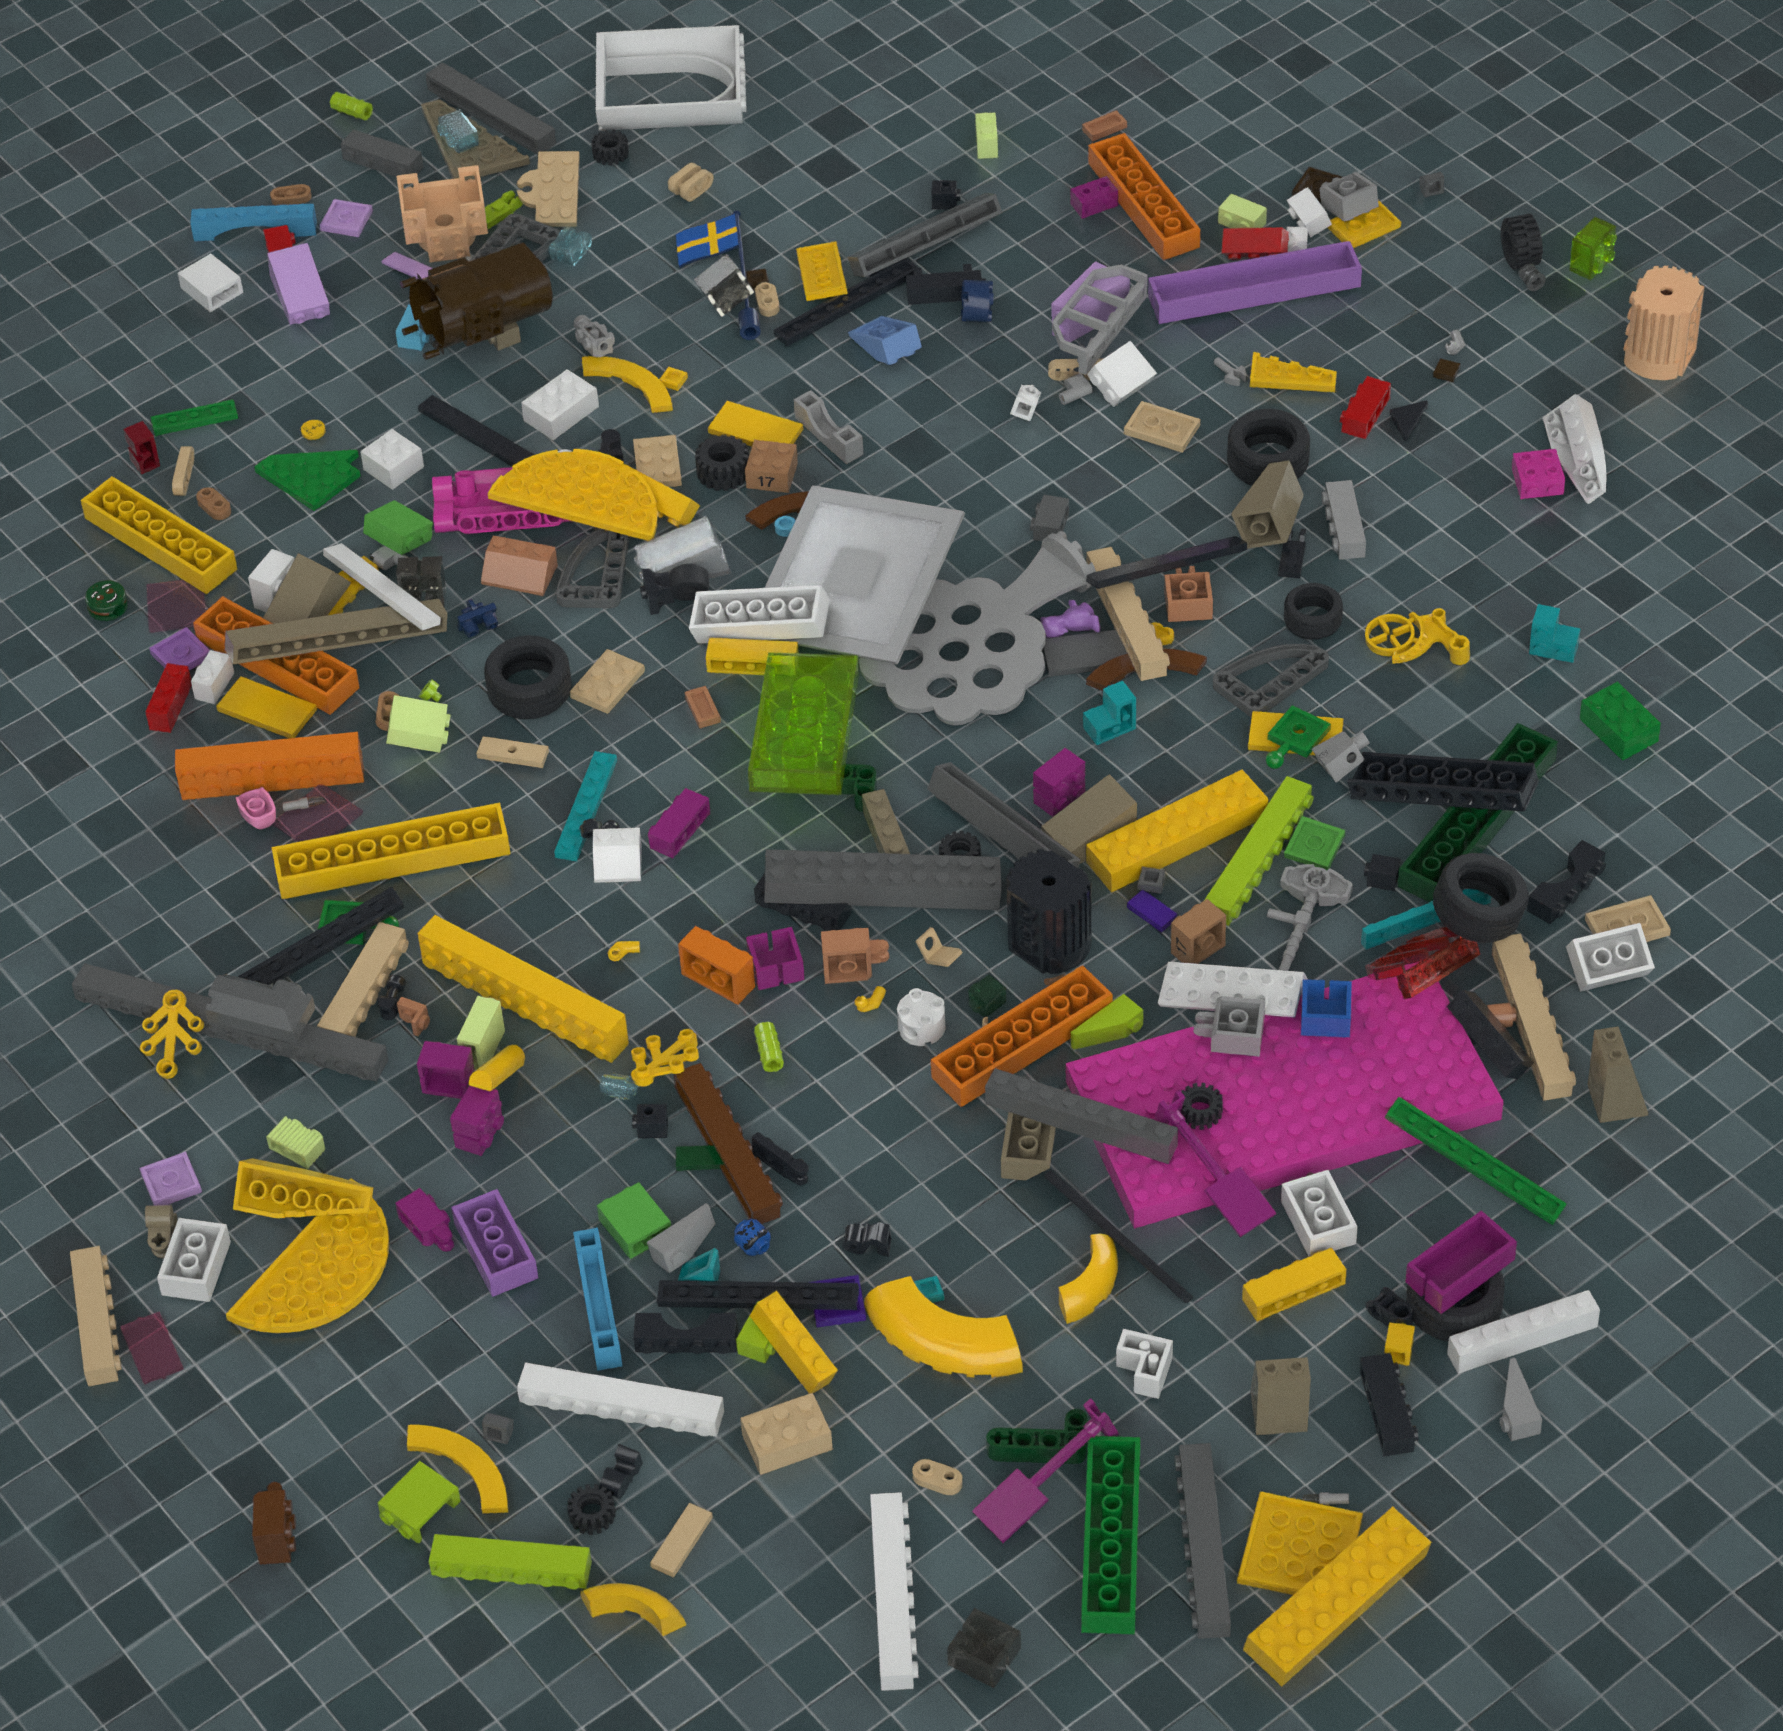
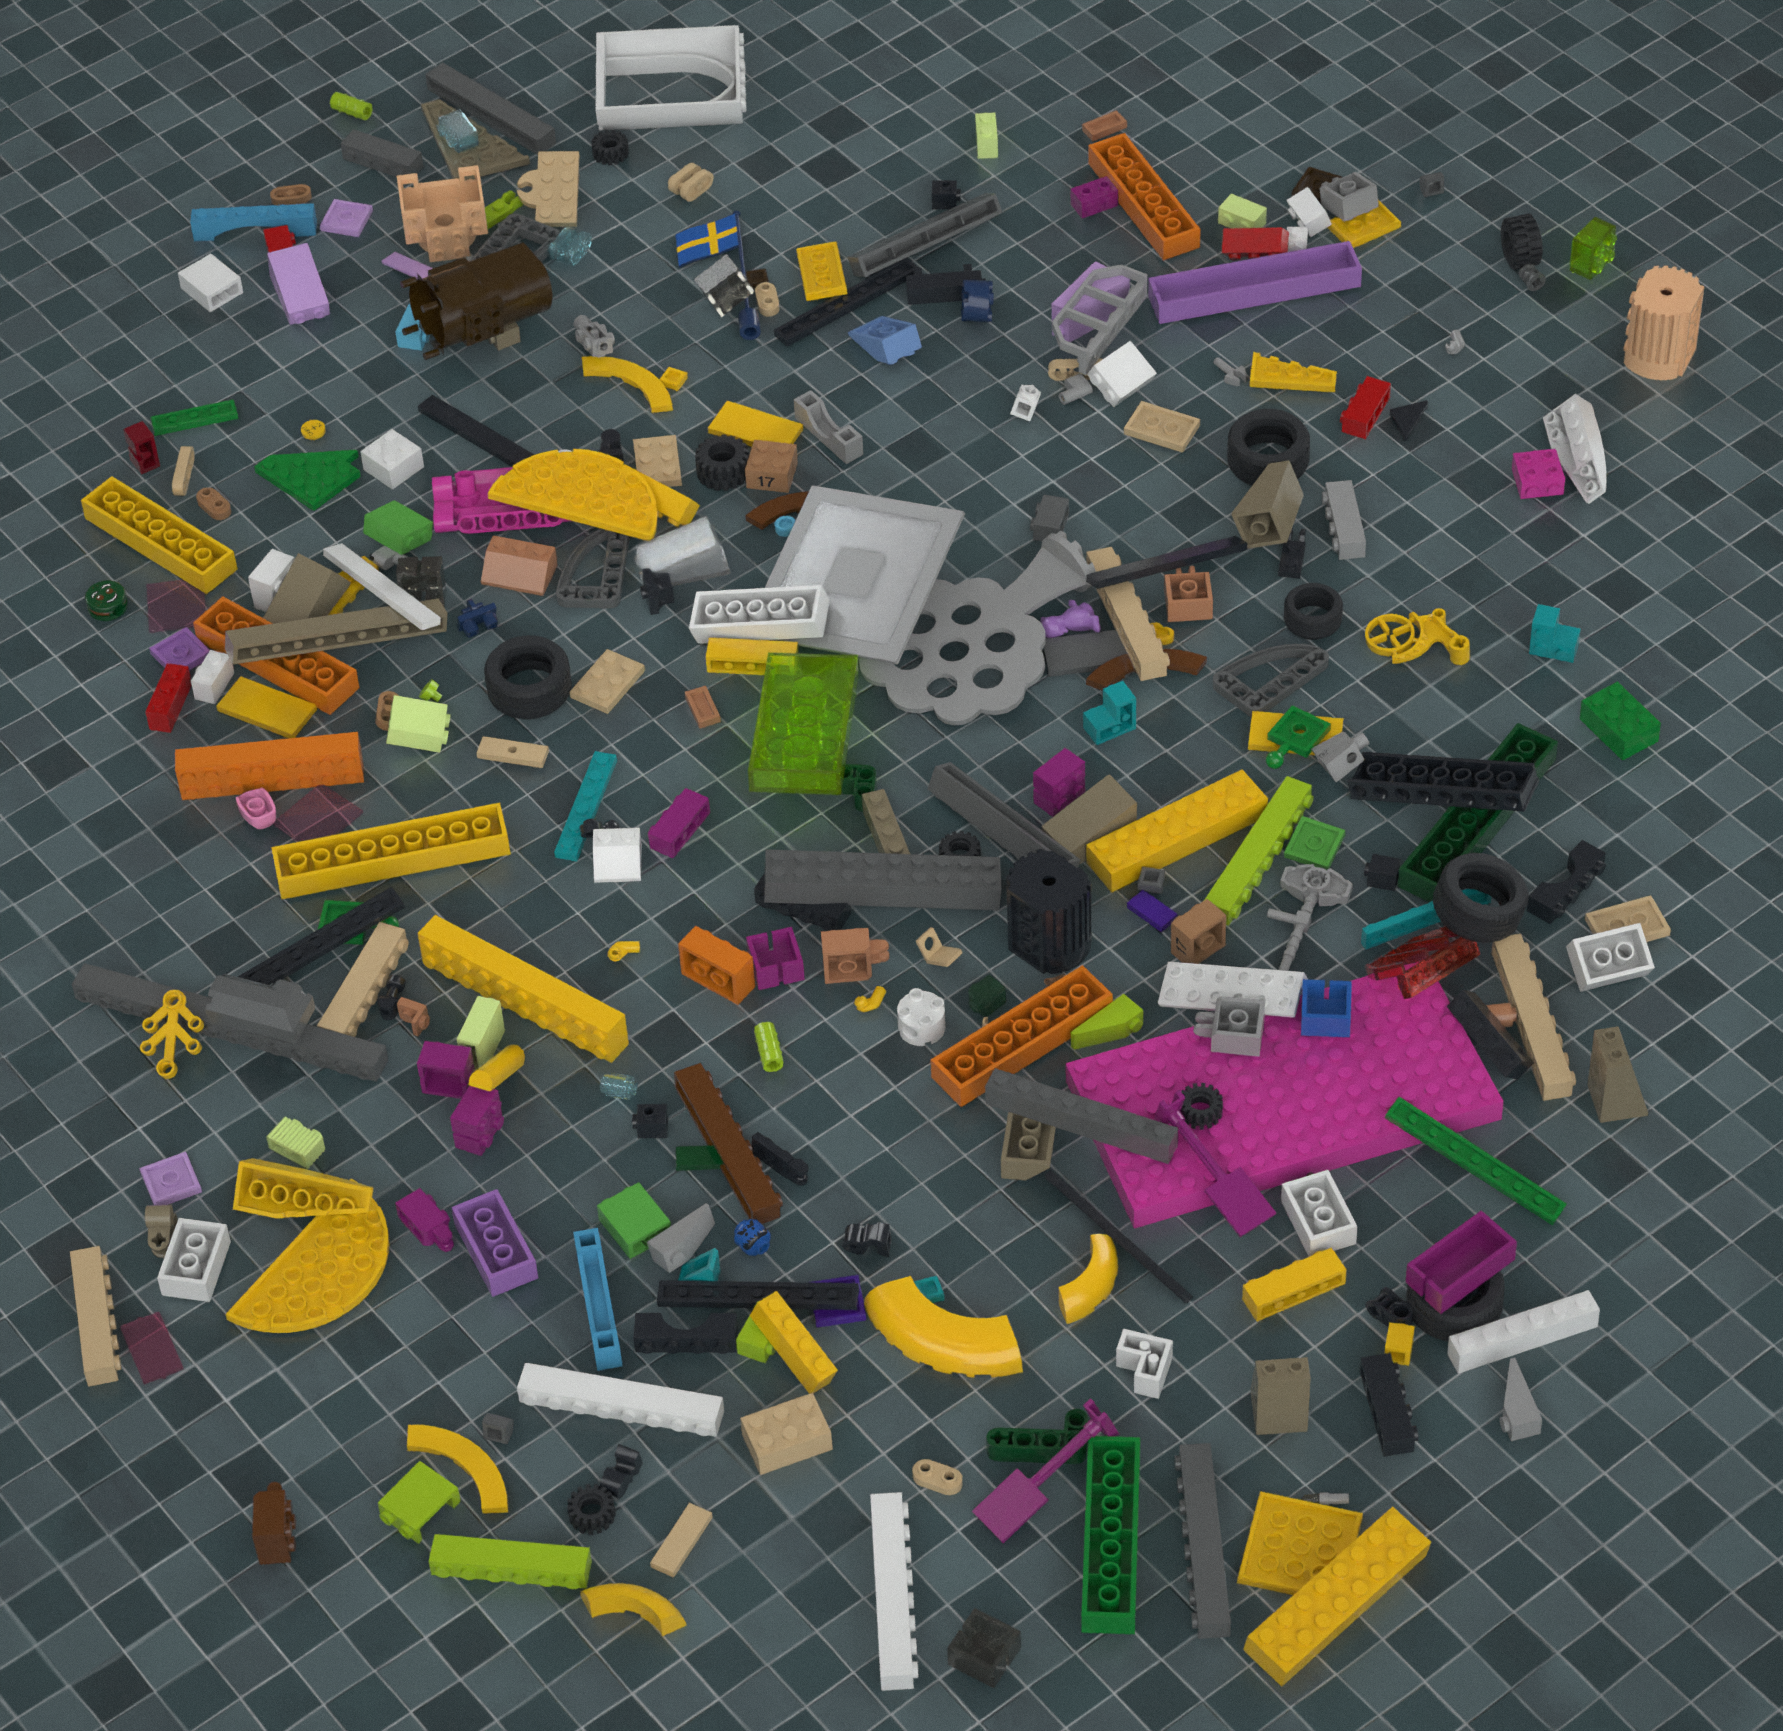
(303, 803): light grey piece -> none
(560, 404): white brick -> none
(644, 1074): yellow plant -> none
(687, 580): black tyre -> none
(1446, 370): dark brown tile -> none

